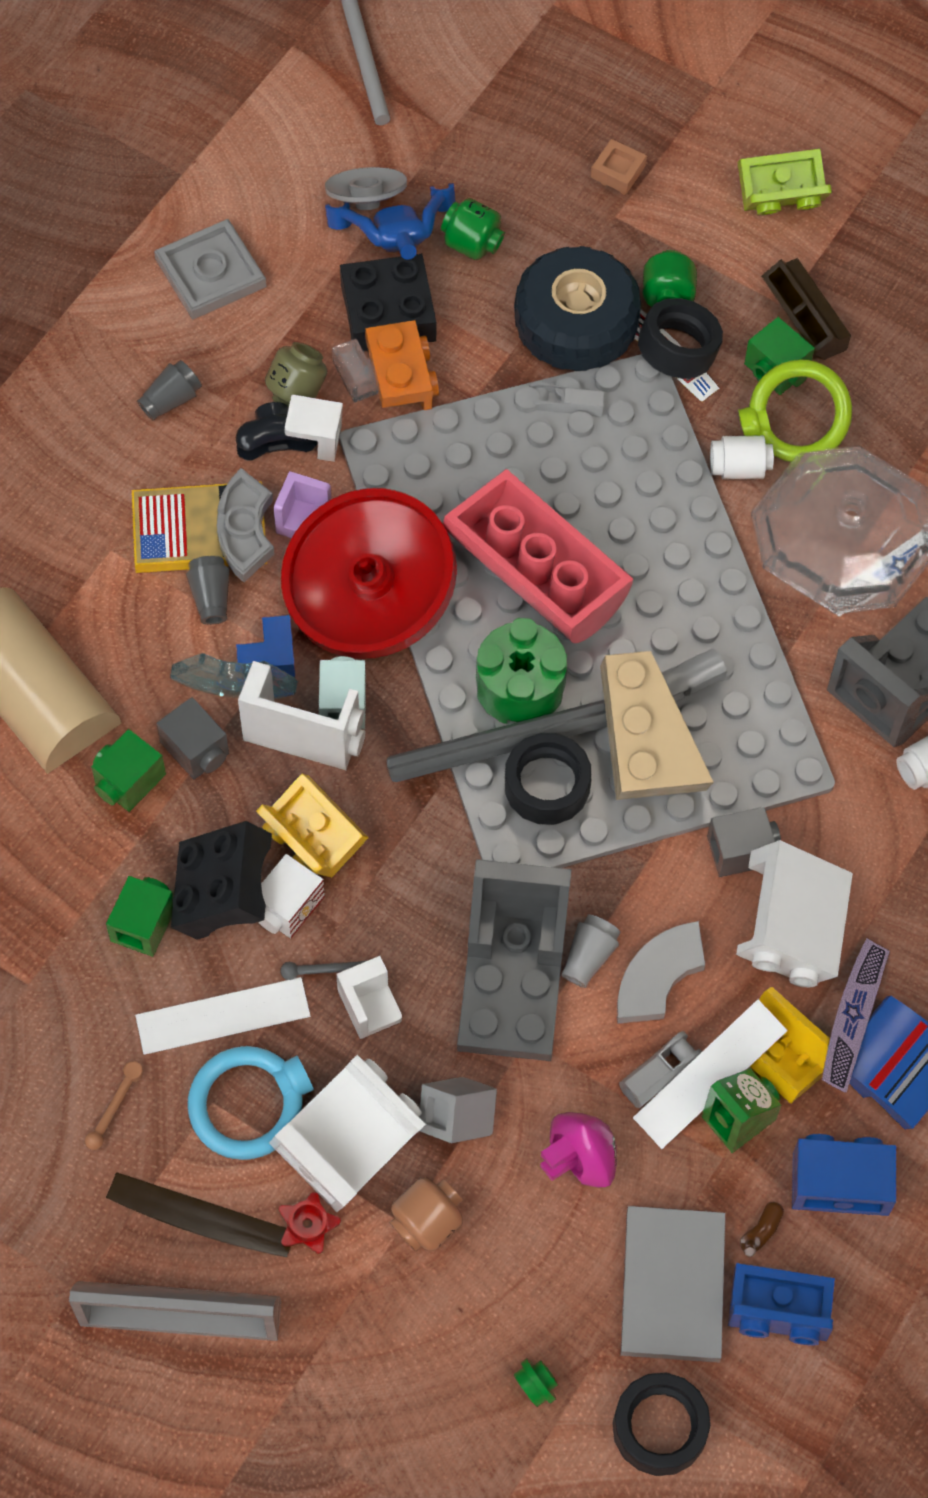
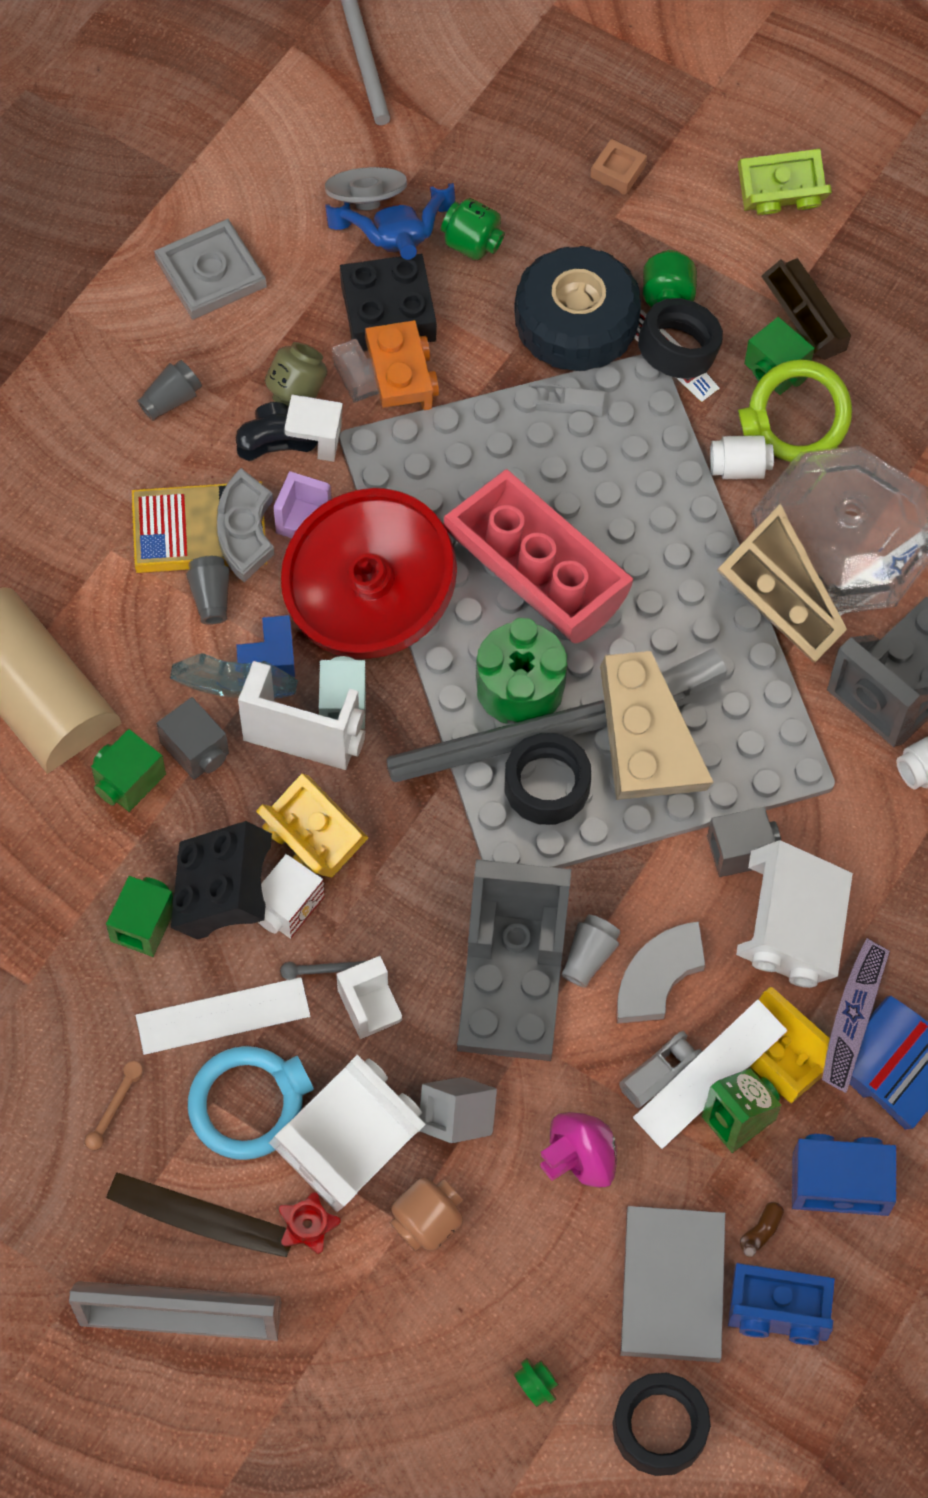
(783, 585): none -> tan wedge

